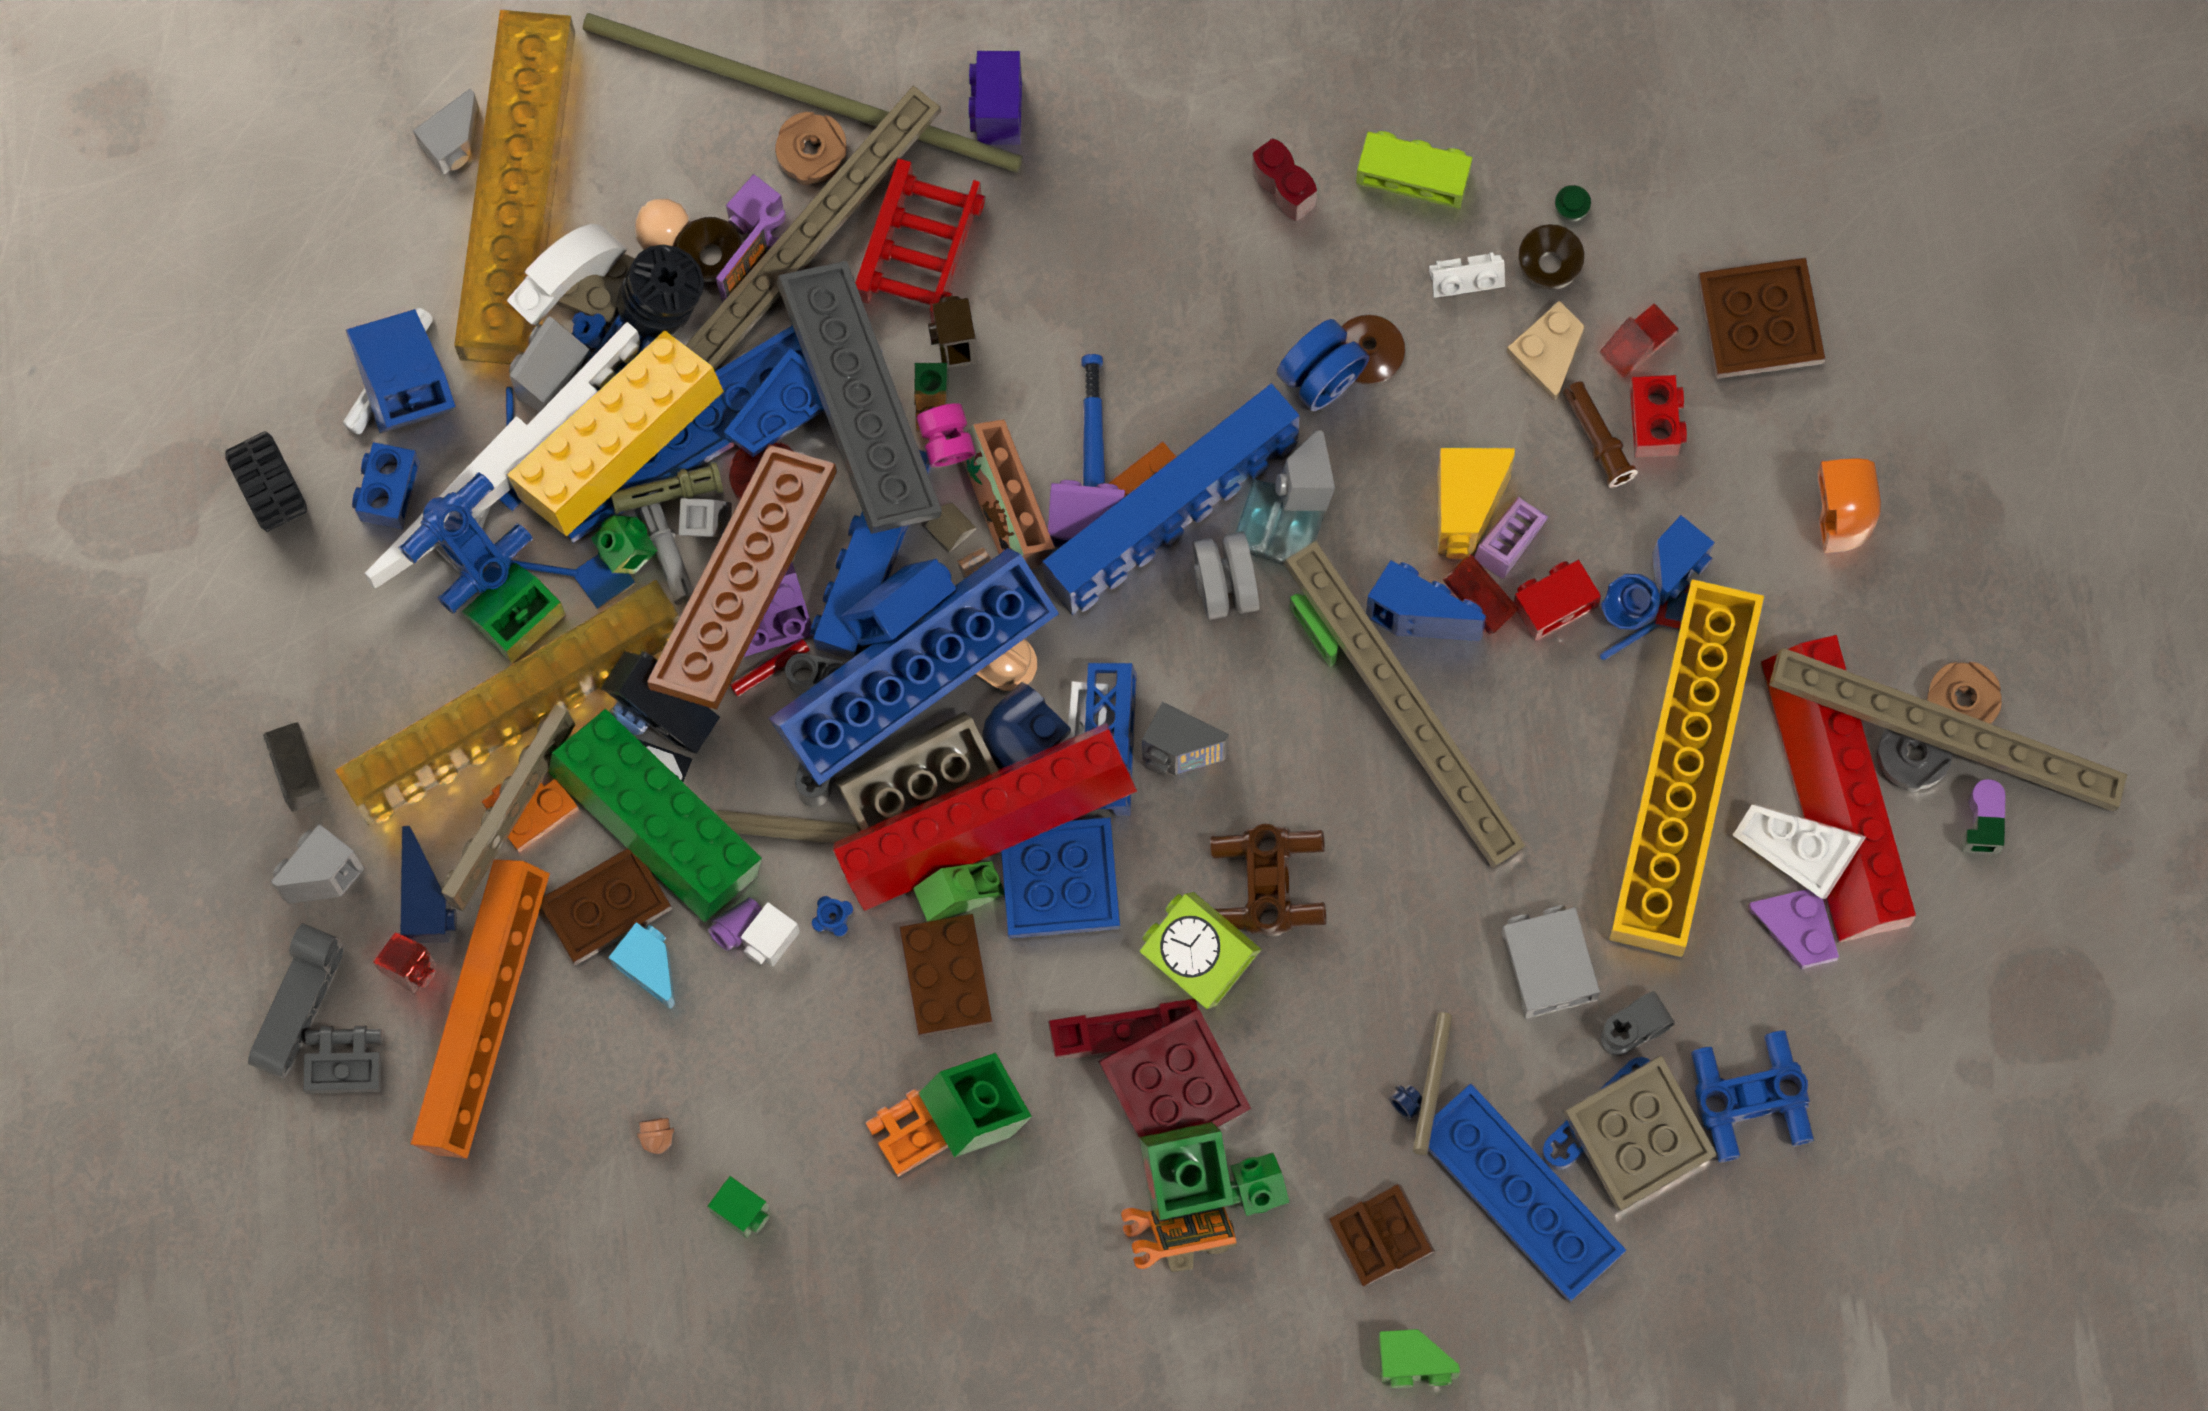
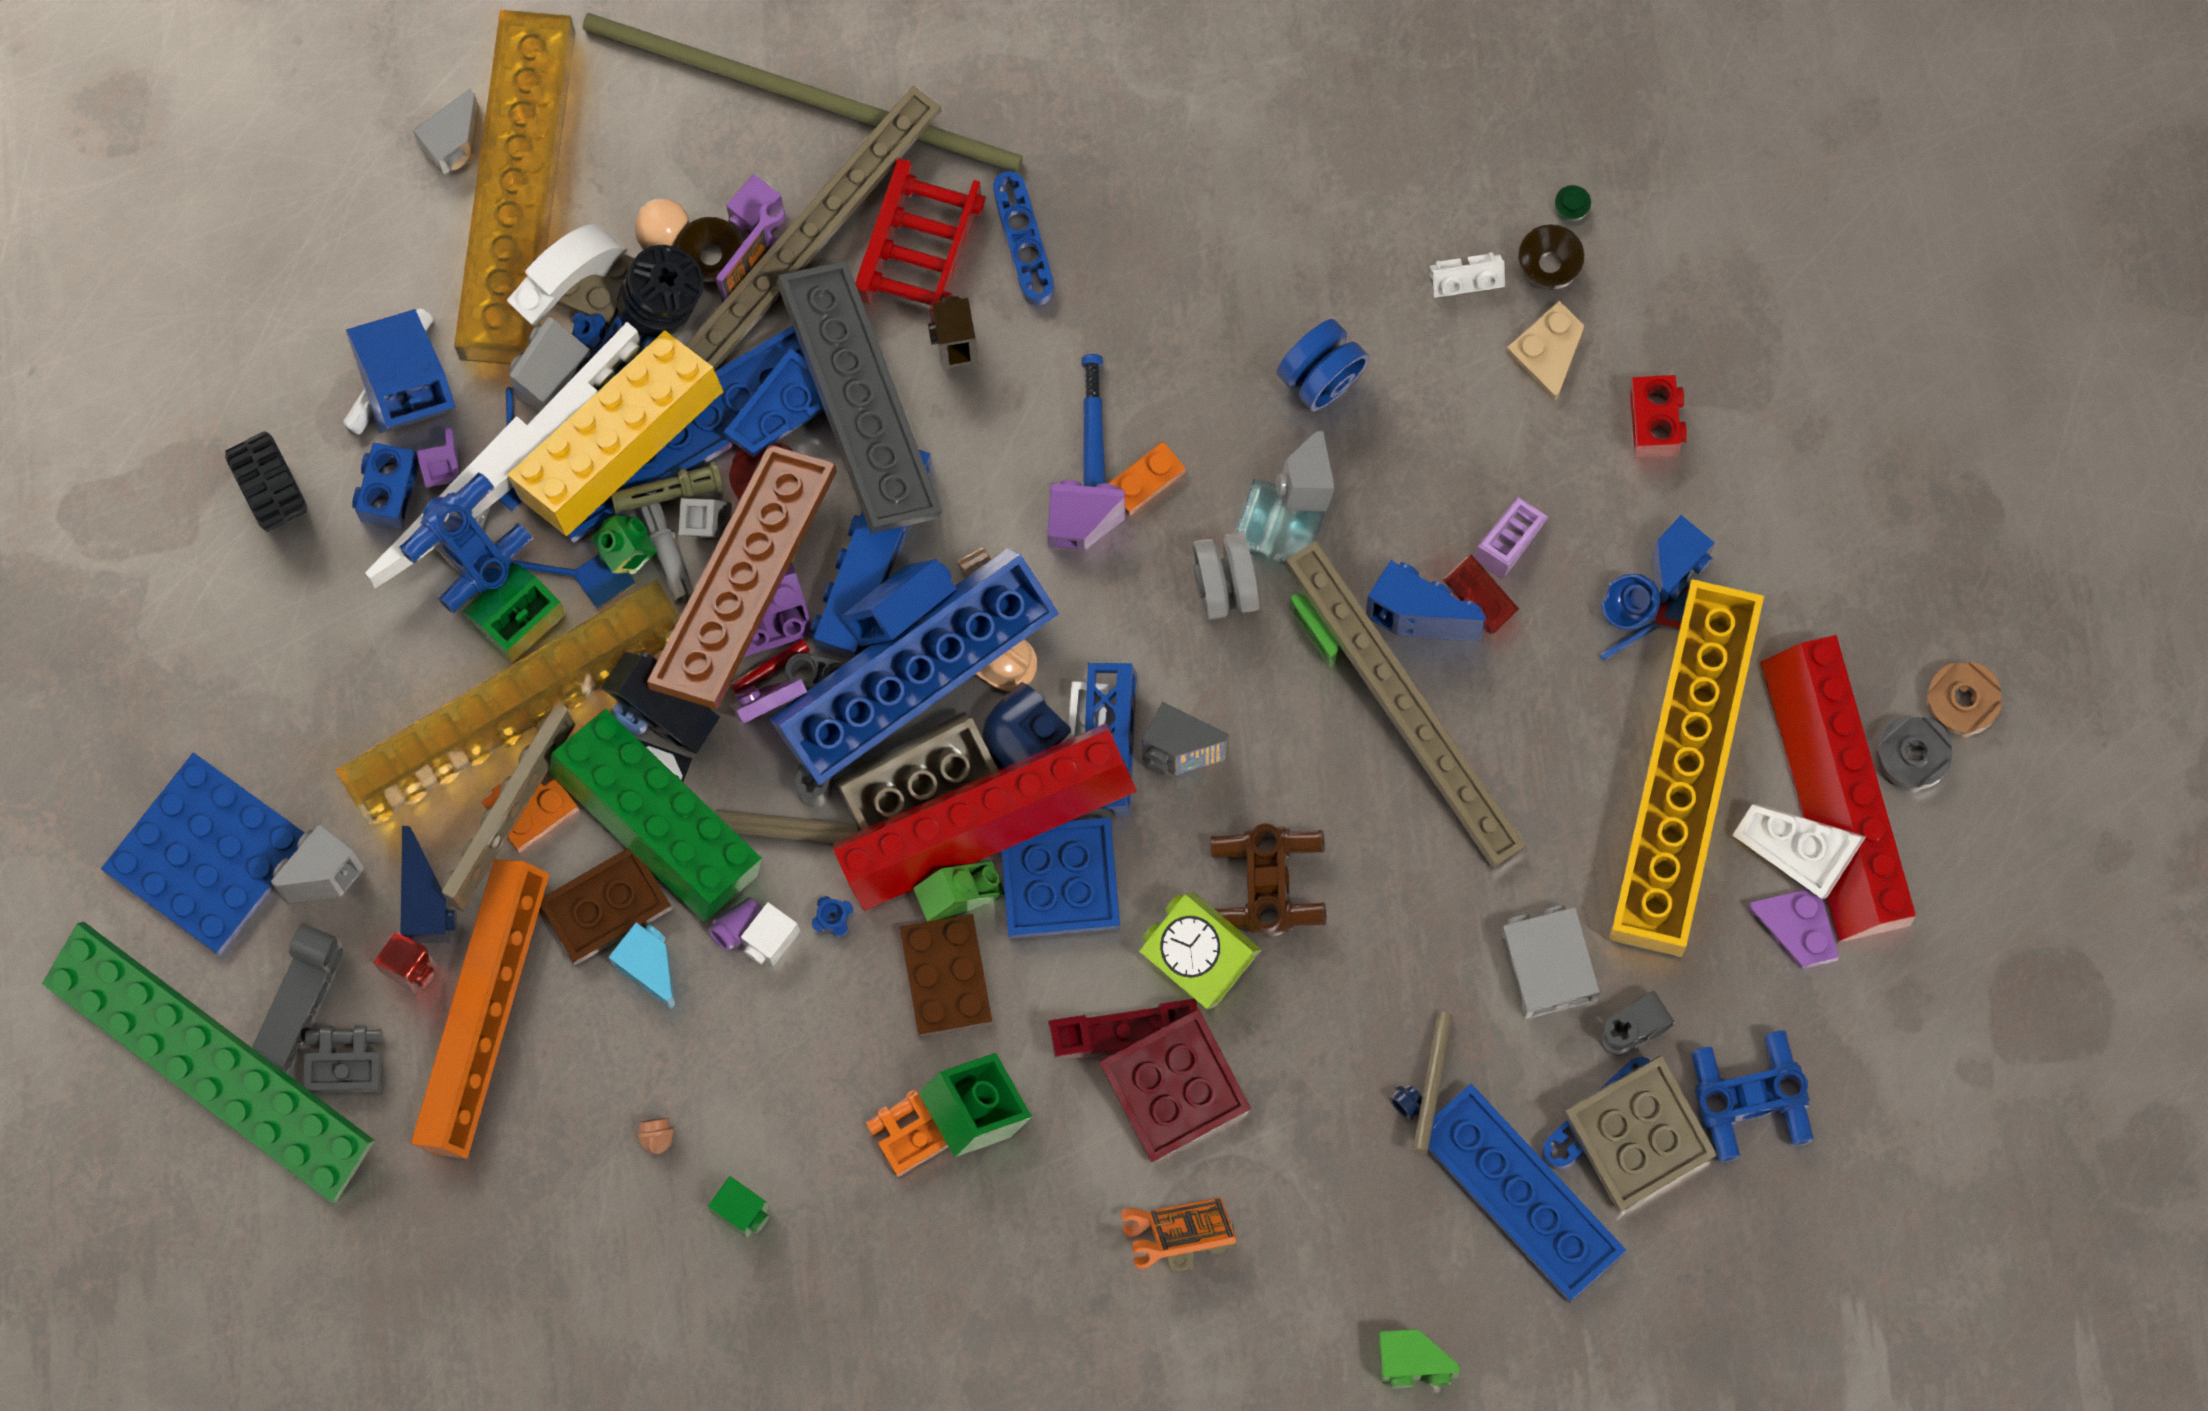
(204, 854): none -> blue plate
(208, 1062): none -> green plate
(294, 766): clear smoke brick -> none
(441, 463): none -> medium lavender panel
(755, 702): none -> medium lavender wing
(807, 167): medium nougat plate -> none
(930, 386): dark green leg -> none
(941, 423): dark pink wheel -> none
(951, 527): dark tan slope -> none
(996, 97): dark purple brick -> none
(1006, 494): nougat brick -> none
(1023, 238): none -> blue beam
(1172, 500): blue brick -> none
(1186, 1171): green brick -> none
(1258, 1184): green brick -> none
(1278, 175): dark red brick -> none
(1381, 1235): reddish brown slope -> none
(1389, 349): reddish brown dish -> none
(1414, 169): lime brick -> none
(1468, 494): yellow slope -> none
(1556, 598): red brick -> none
(1605, 447): reddish brown pin -> none
(1638, 340): clear red slope -> none
(1761, 318): reddish brown plate -> none
(1849, 503): orange brick -> none
(1948, 729): dark tan plate -> none
(1988, 830): leg -> none

